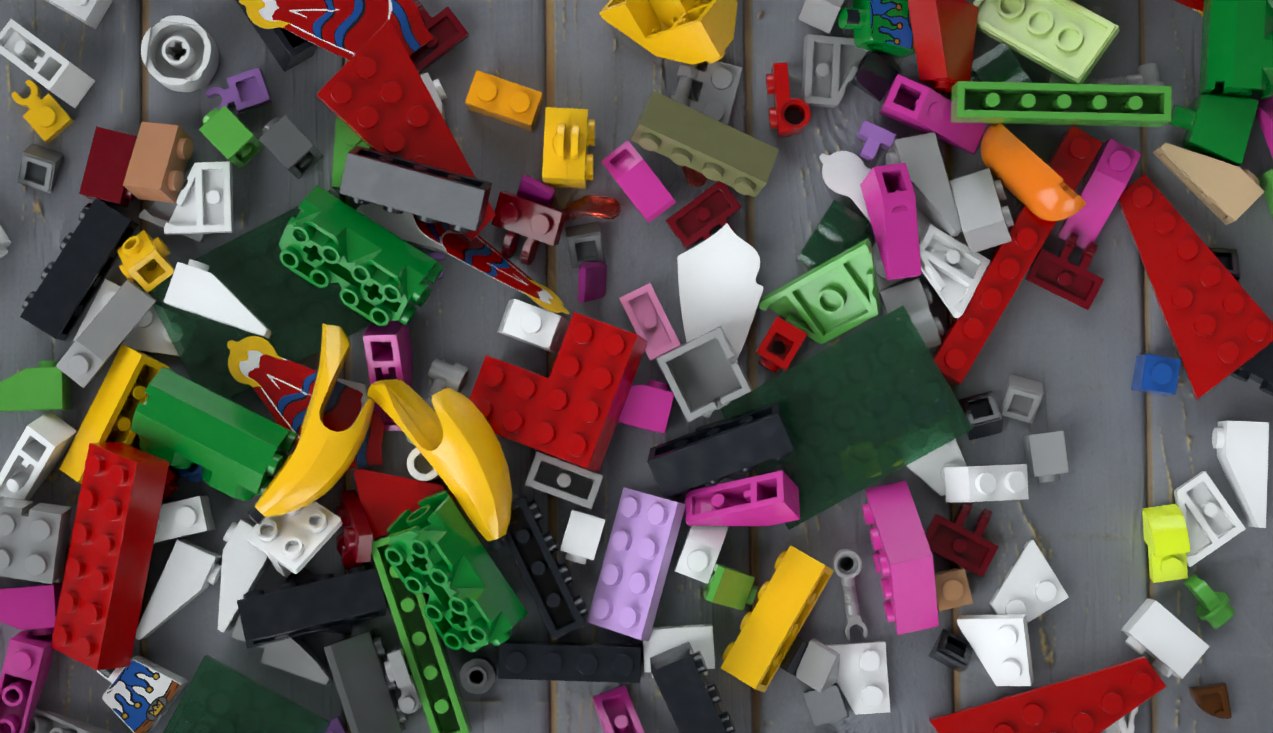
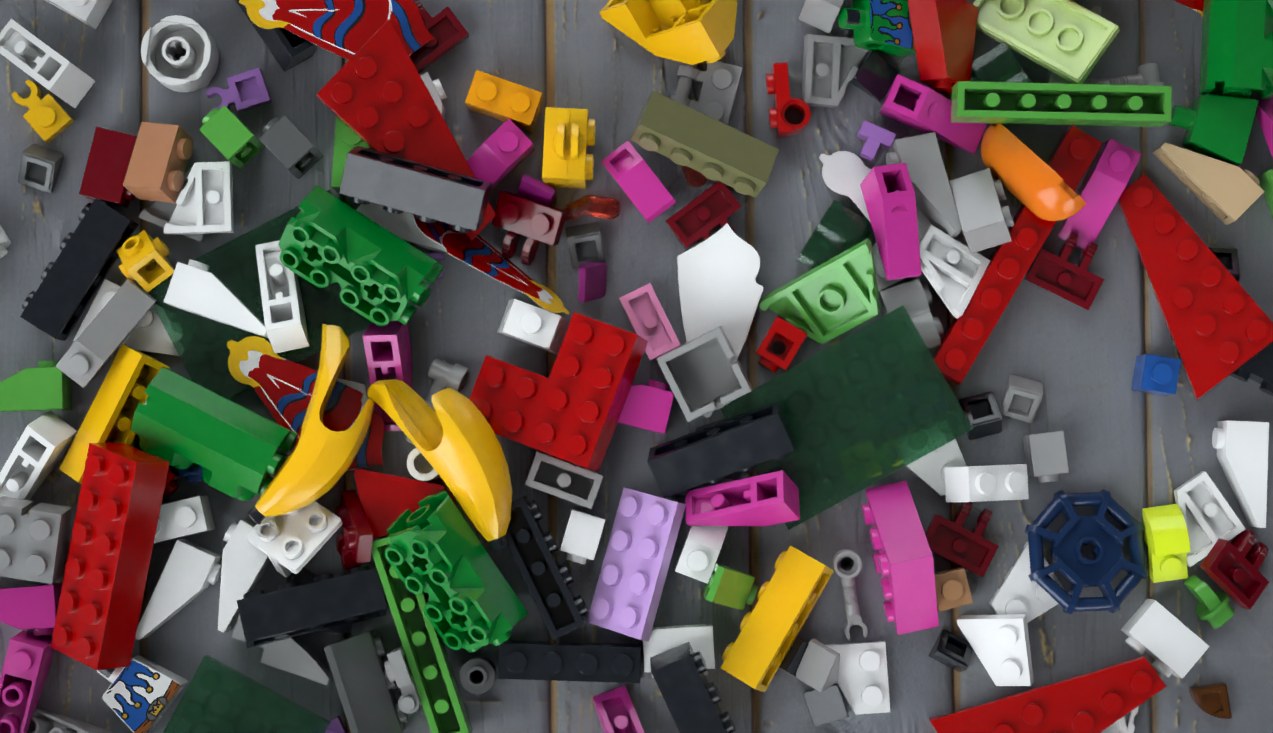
(280, 300): none -> white slope
(500, 154): none -> dark pink slope
(1067, 555): none -> dark blue plate
(1236, 567): none -> dark red hinge

